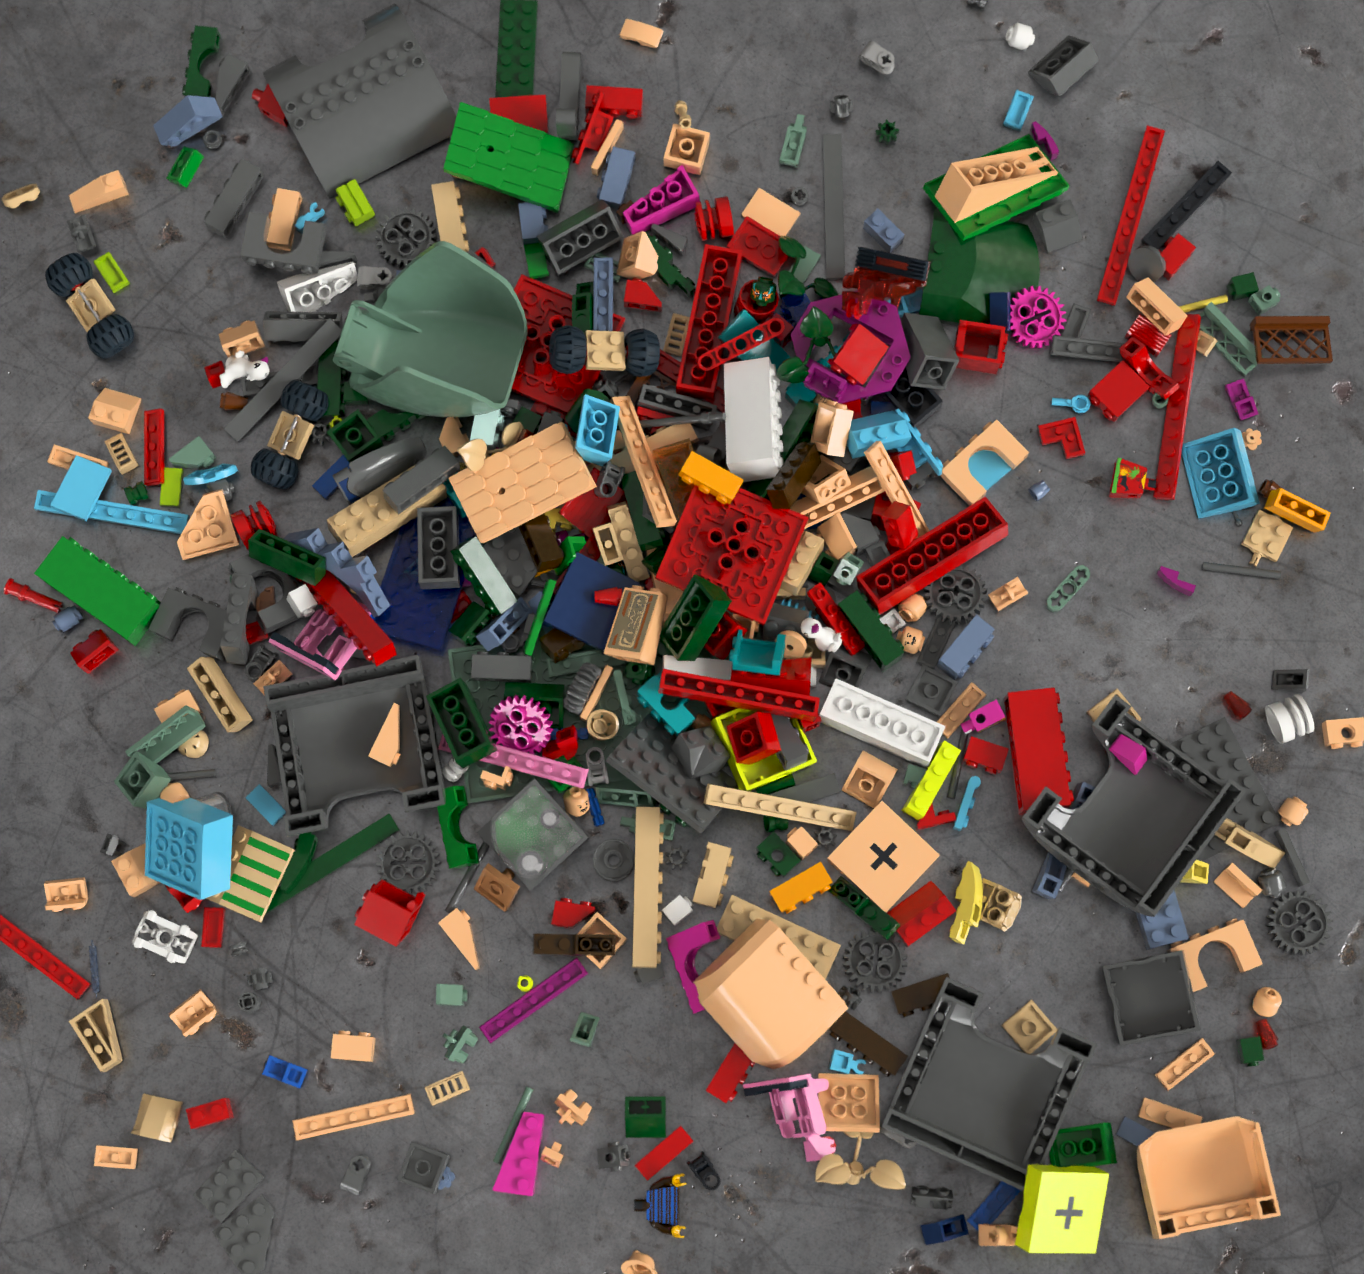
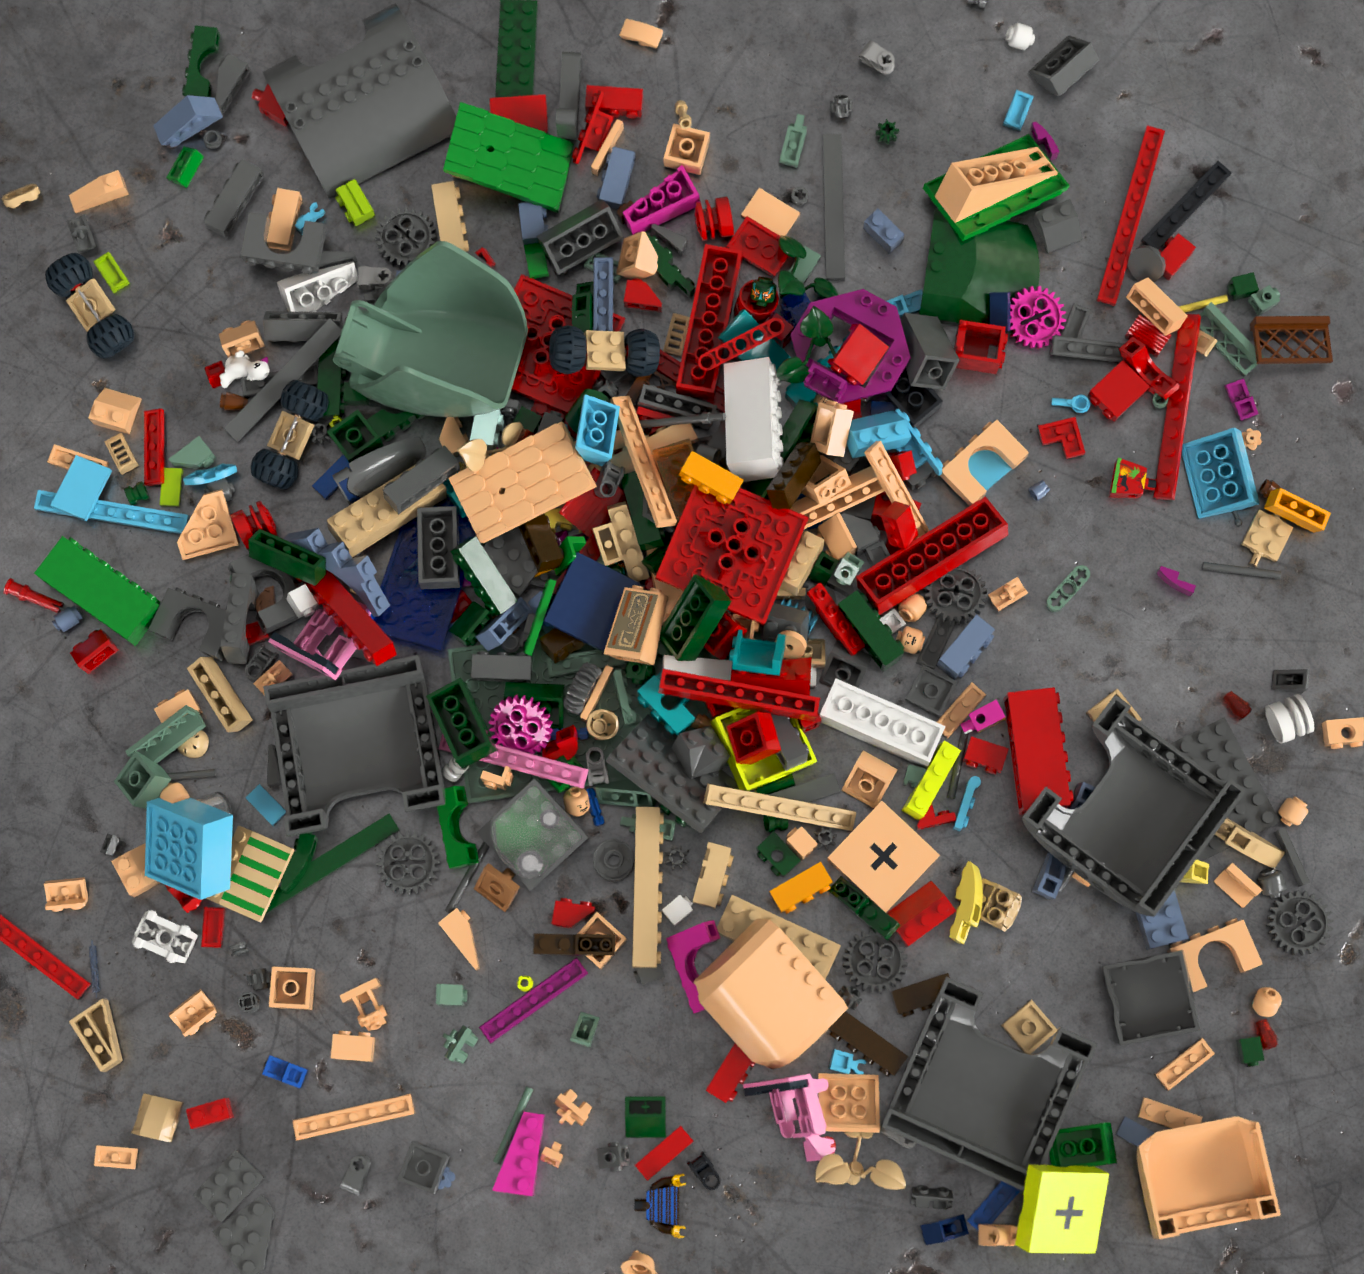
(292, 988): none -> light nougat brick
(362, 995): none -> light nougat tile
(388, 741): light nougat slope -> none
(388, 912): red container -> none
(429, 1089): tan slope -> none
(608, 596): red cone -> none
(824, 637): white animal -> none
(901, 274): clear red container -> none
(1129, 753): dark pink slope -> none

